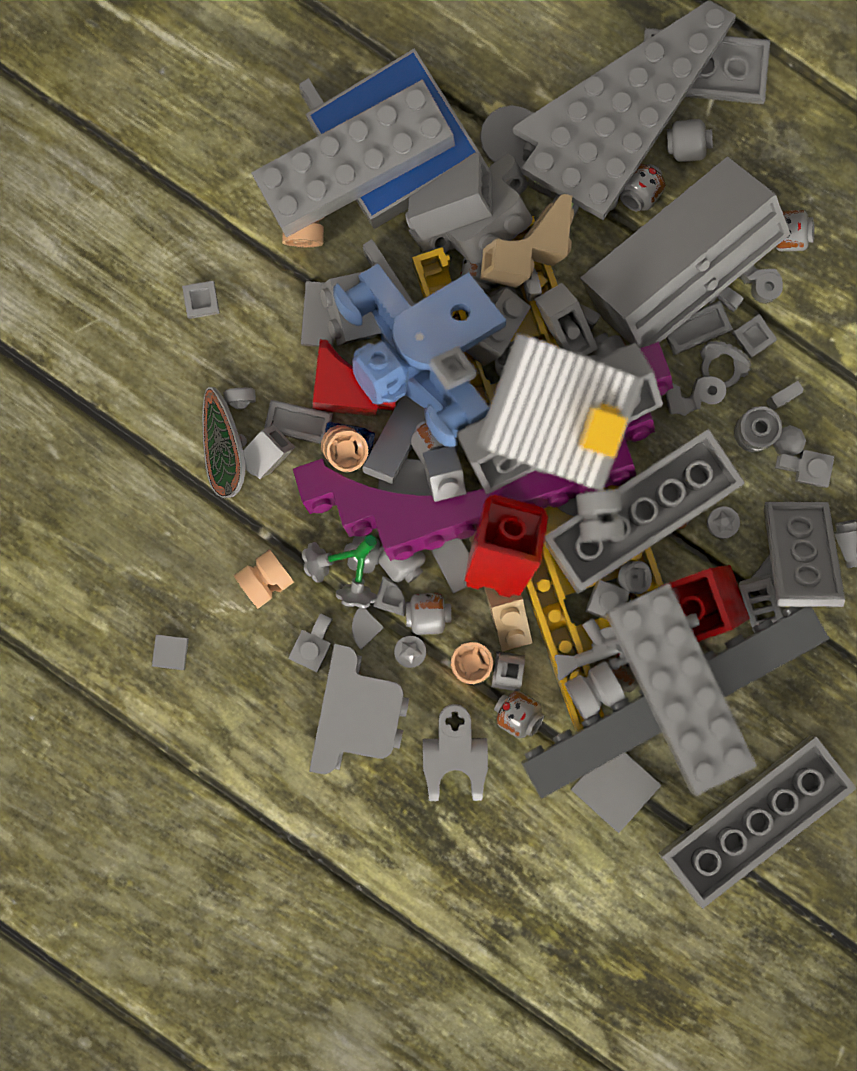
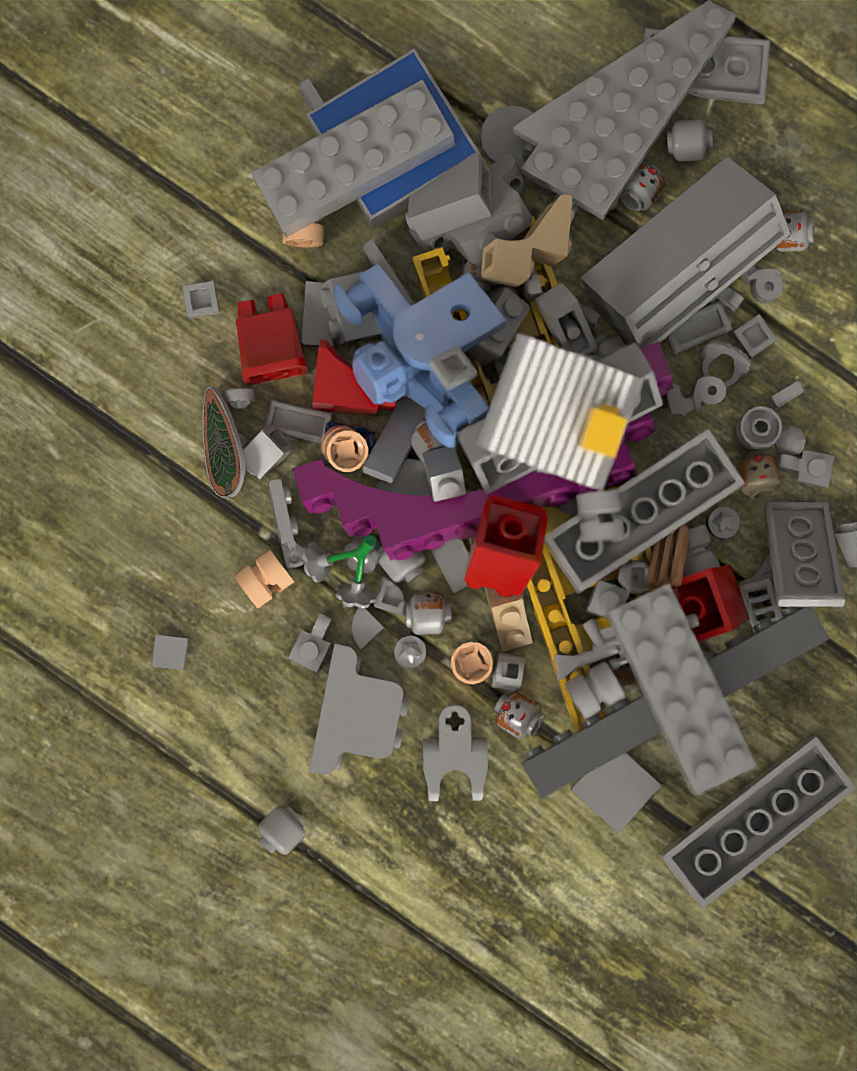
(269, 342): none -> red hips
(281, 830): none -> light grey head
(285, 525): none -> light grey hinge
(663, 559): none -> medium nougat tile
(698, 554): none -> light grey wheel
(759, 474): none -> dark tan head

